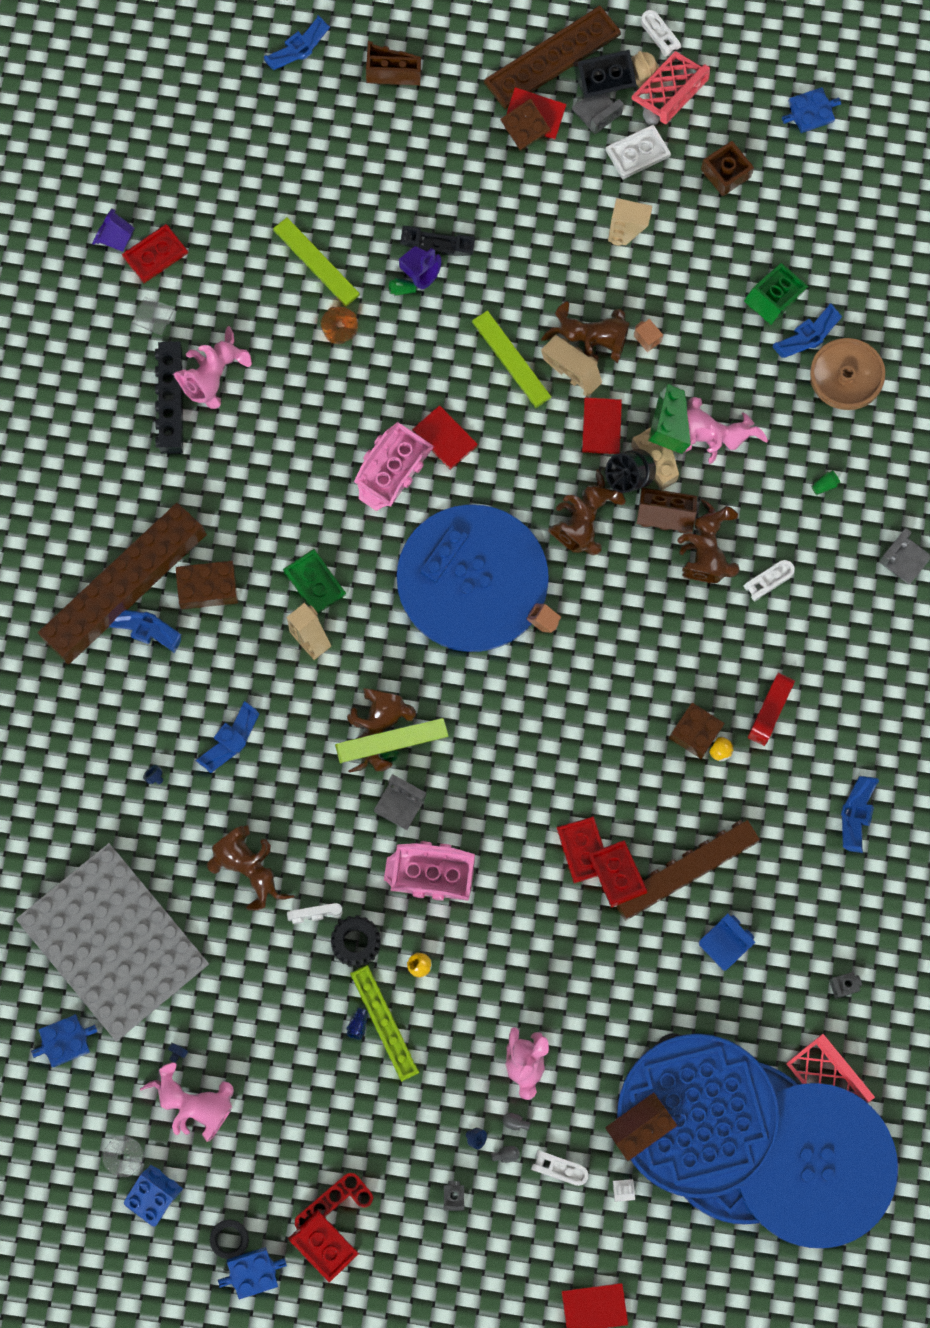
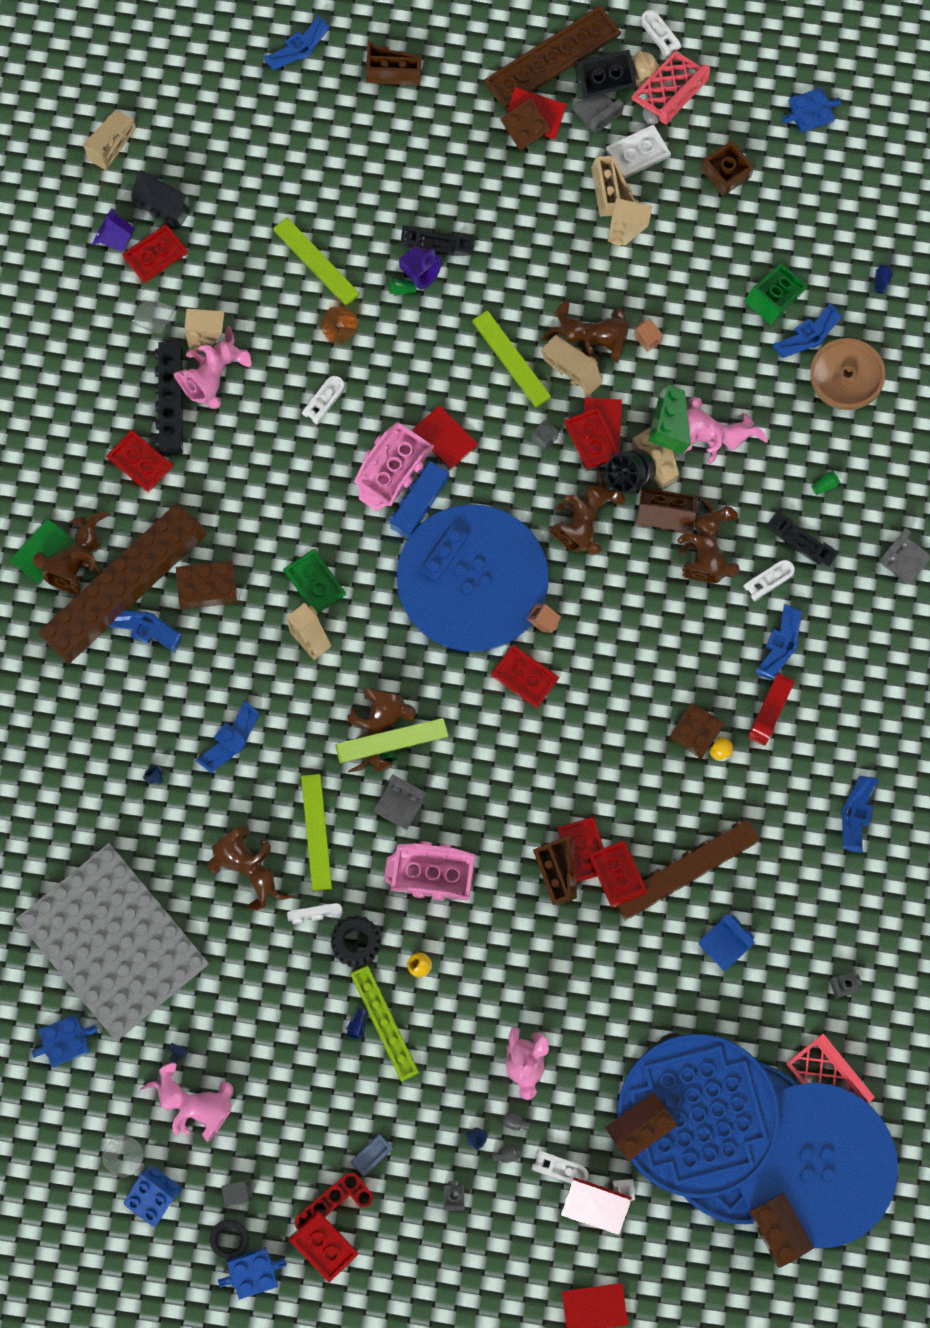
(47, 540): none -> green tile
(61, 568): none -> reddish brown animal
(109, 139): none -> tan wedge
(139, 461): none -> red tile
(160, 199): none -> black slope
(203, 327): none -> tan wedge
(236, 1193): none -> dark grey brick
(316, 833): none -> lime tile
(324, 399): none -> white plate
(371, 1155): none -> sand blue tile
(419, 500): none -> blue brick
(524, 676): none -> red tile
(544, 435): none -> dark grey brick
(558, 869): none -> reddish brown wedge
(591, 438): none -> red tile
(596, 1205): none -> tile
(609, 184): none -> tan wedge
(780, 1230): none -> reddish brown slope
(781, 643): none -> blue plate
(801, 541): none -> black slope
(882, 278): none -> clear blue cone

